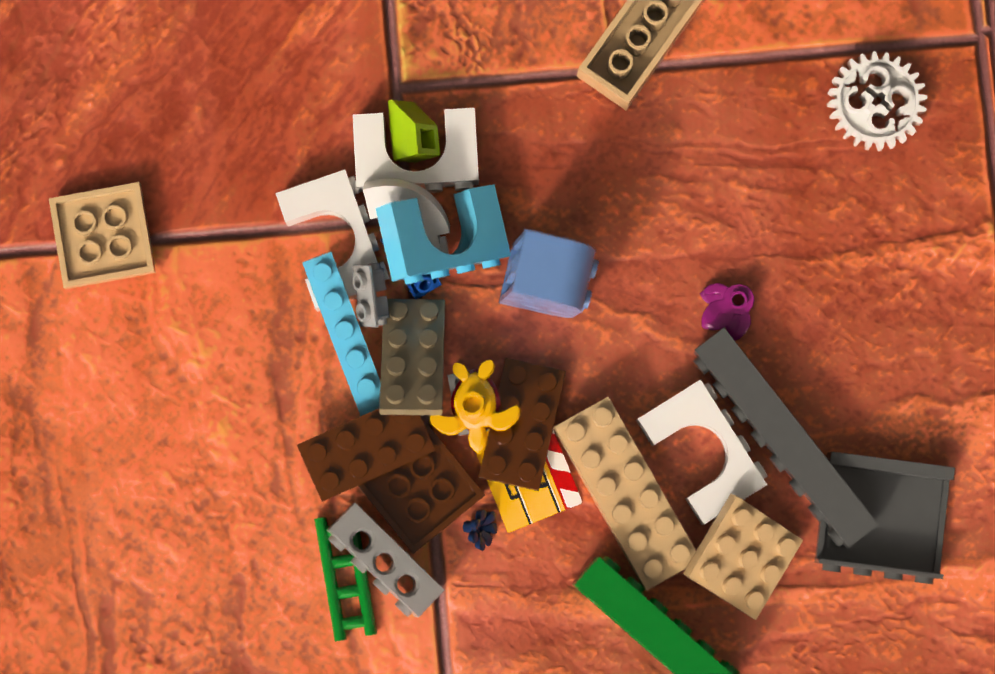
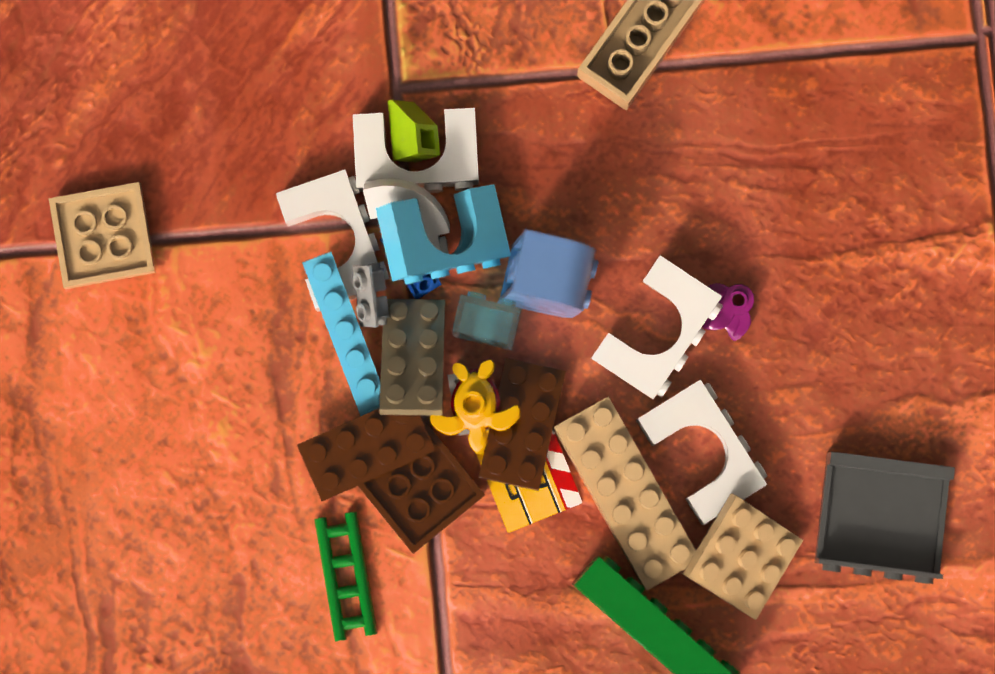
(424, 589): light grey brick -> none
(480, 529): dark blue plant -> none
(486, 320): none -> clear light blue brick
(695, 305): none -> white arch
(785, 438): dark grey brick -> none
(894, 81): white gear -> none

